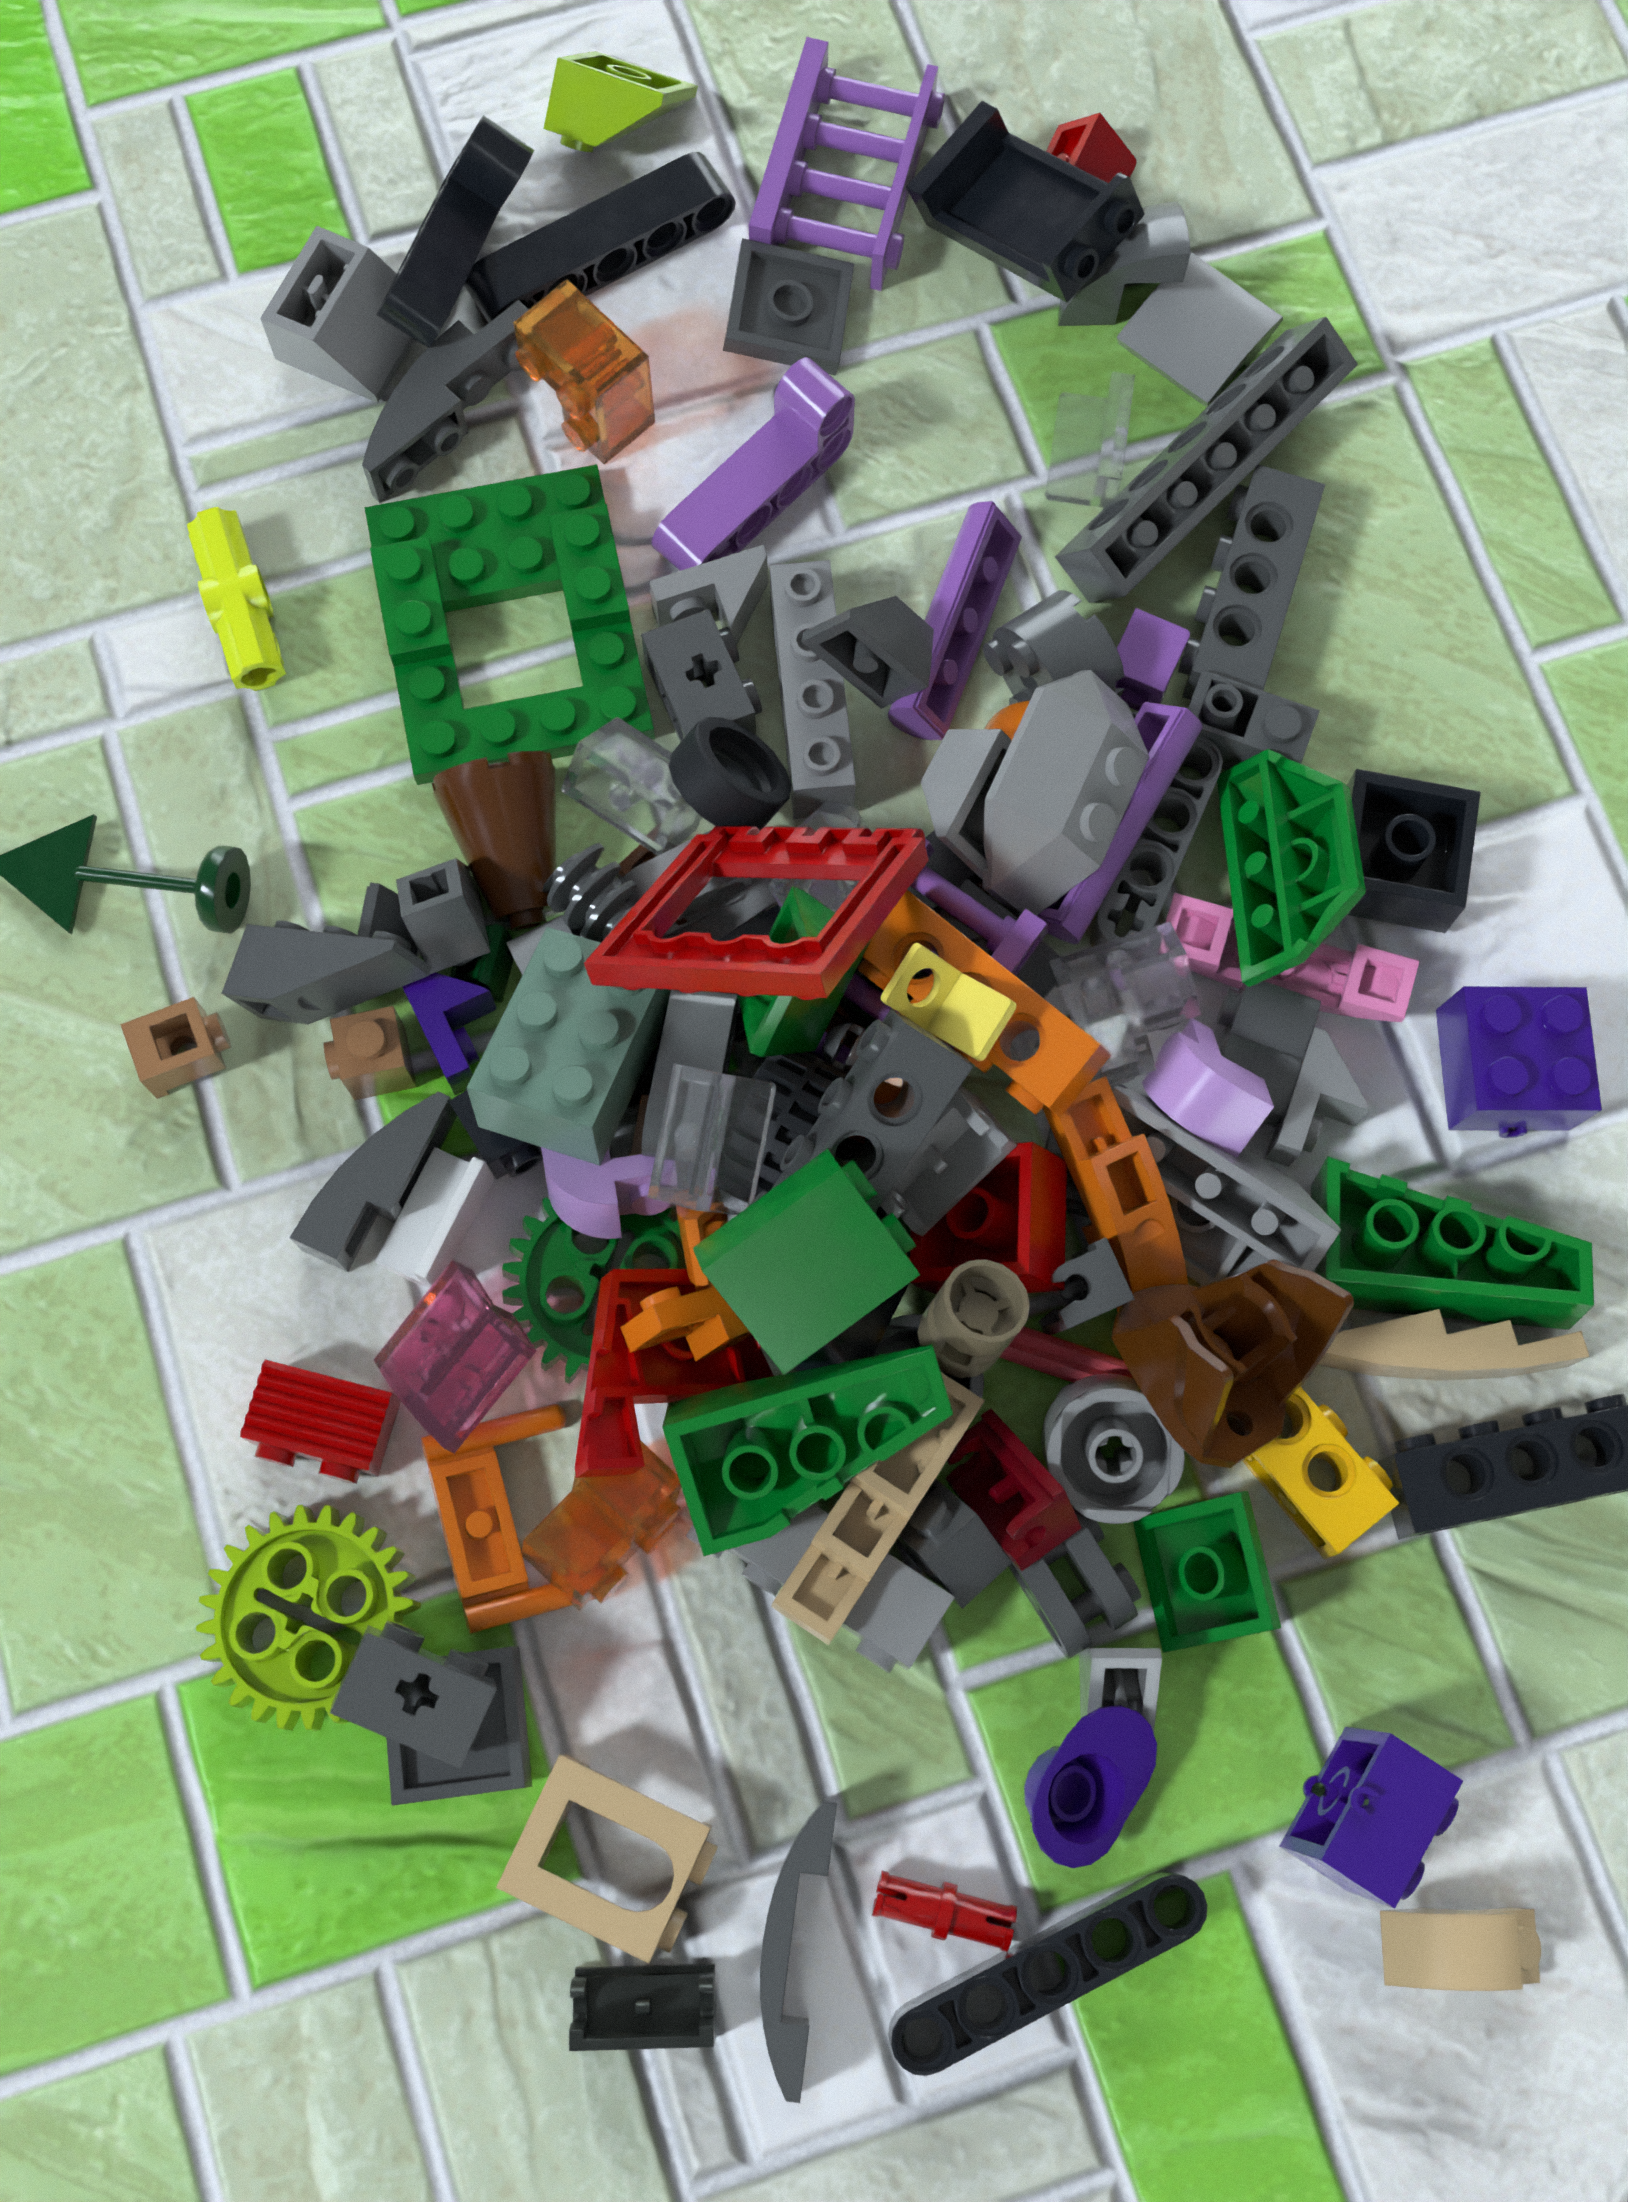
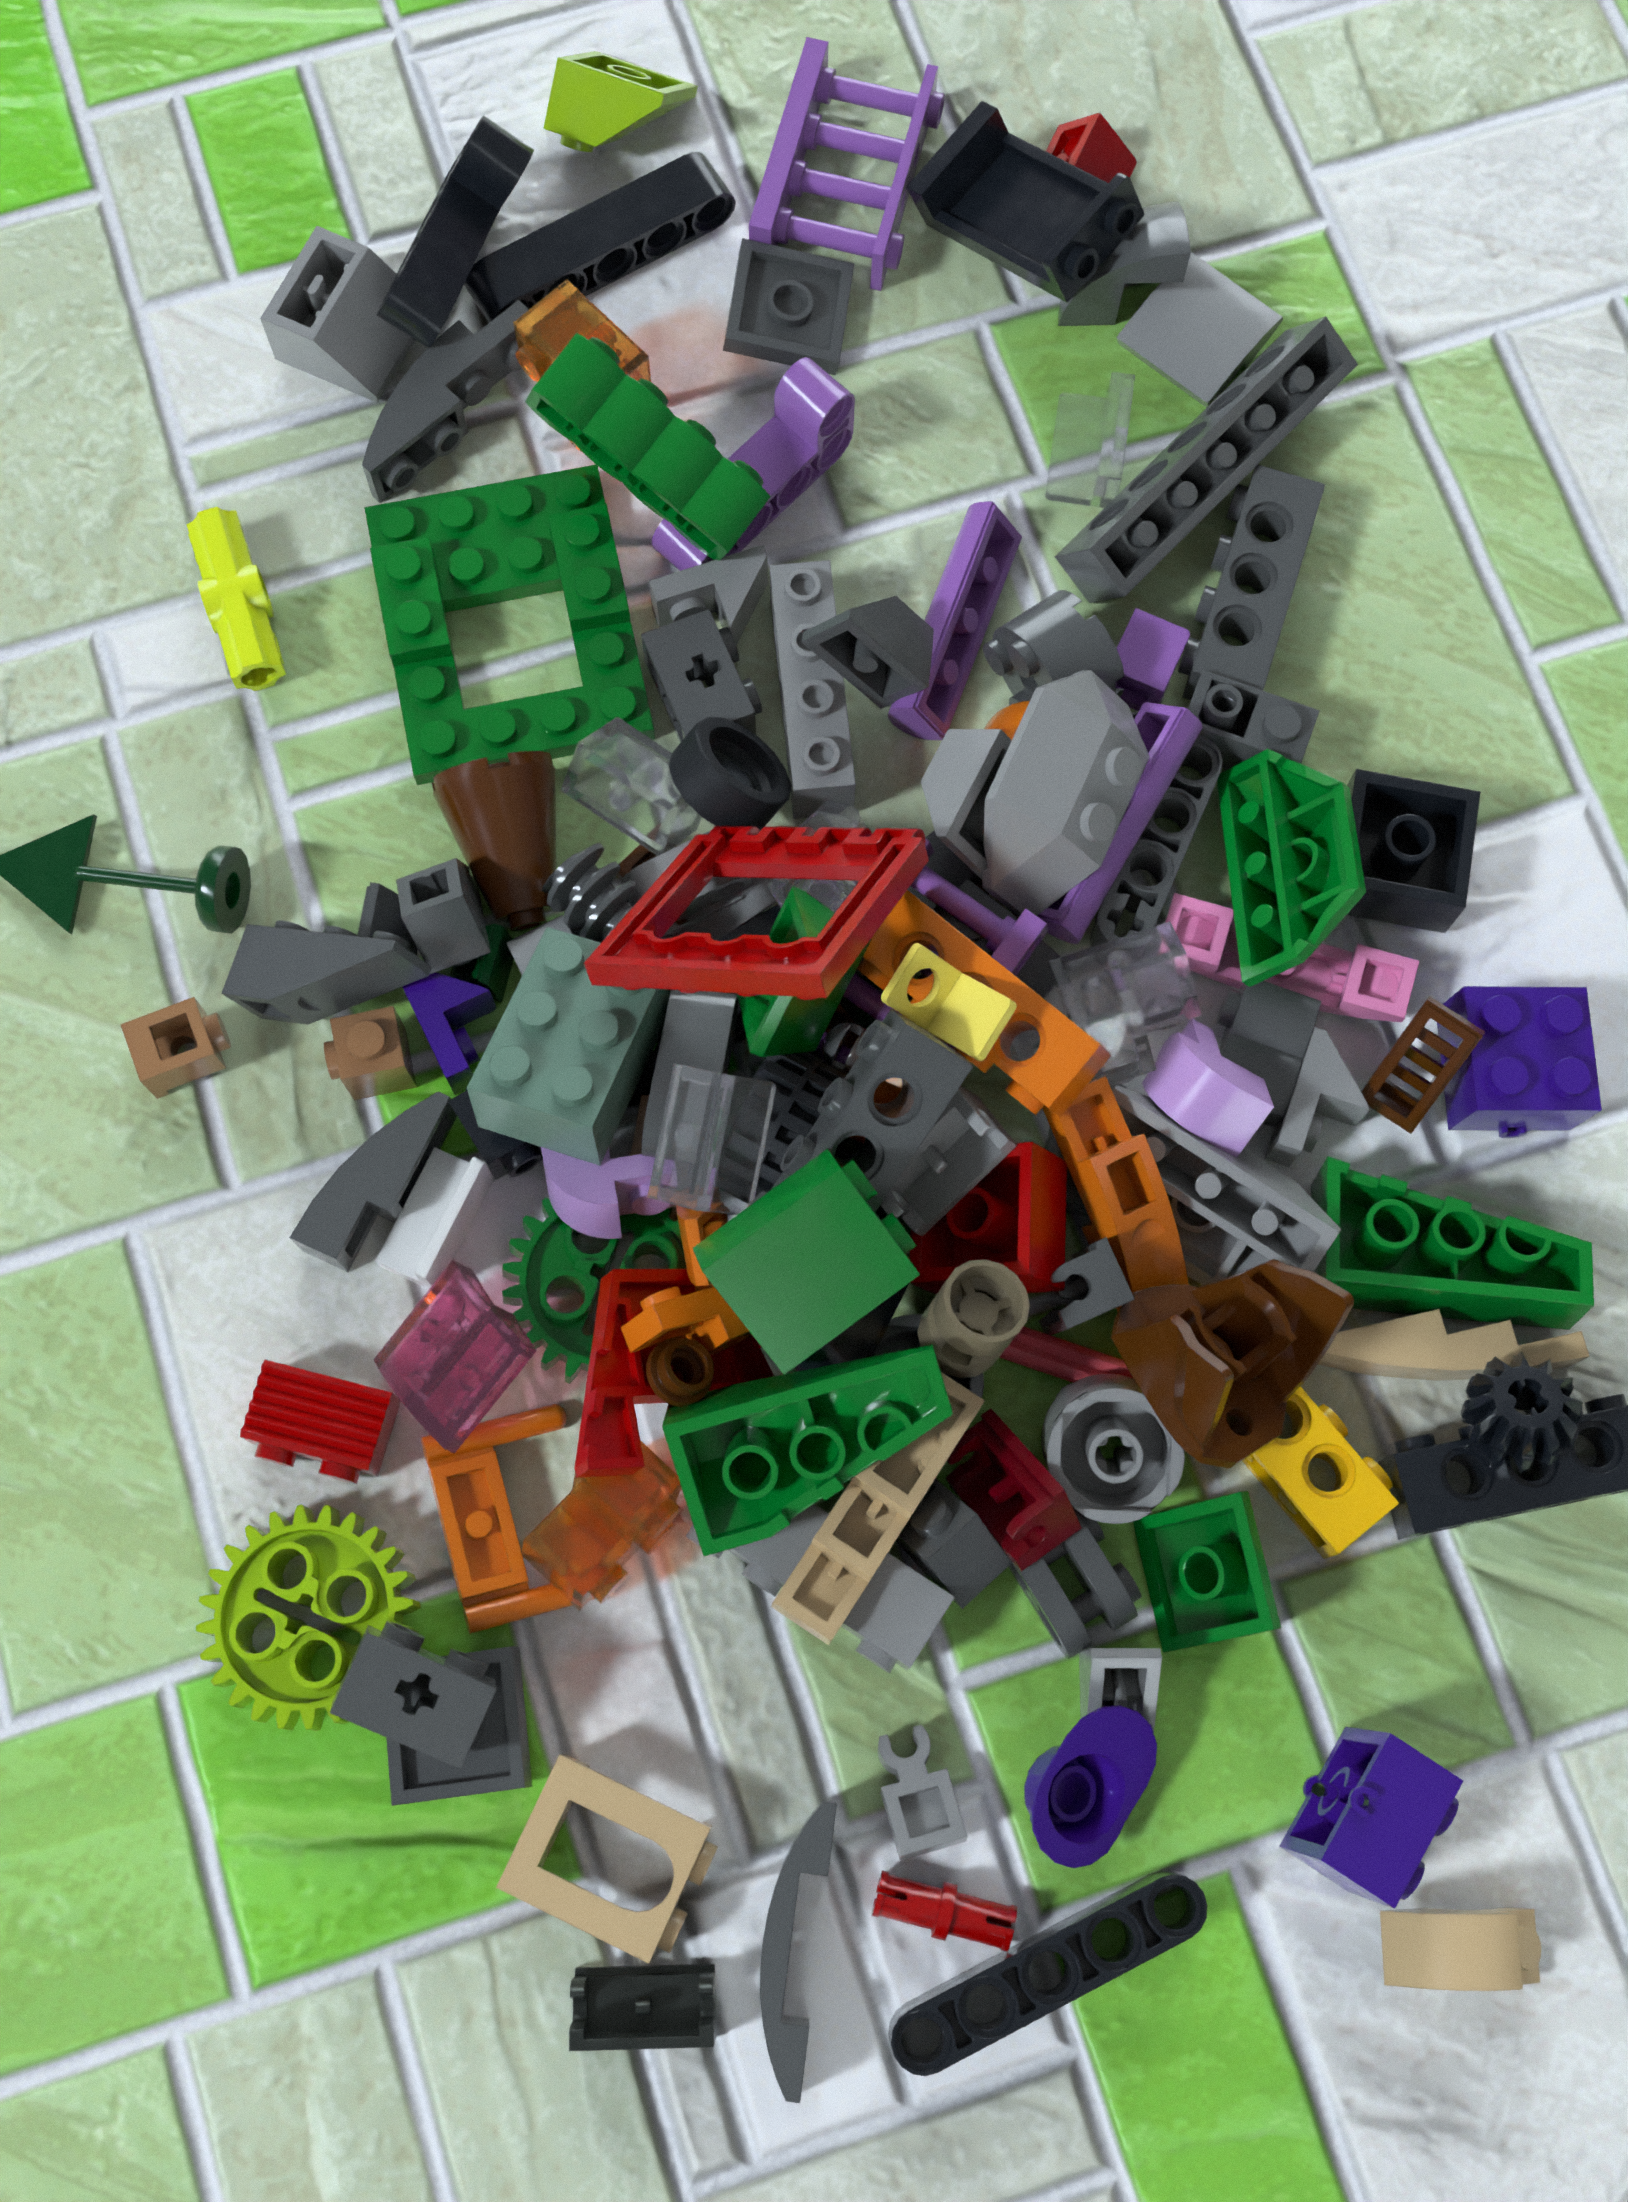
(646, 447): none -> green brick
(692, 1361): none -> reddish brown plate
(921, 1803): none -> light grey plate
(1395, 1102): none -> reddish brown slope
(1546, 1400): none -> black gear

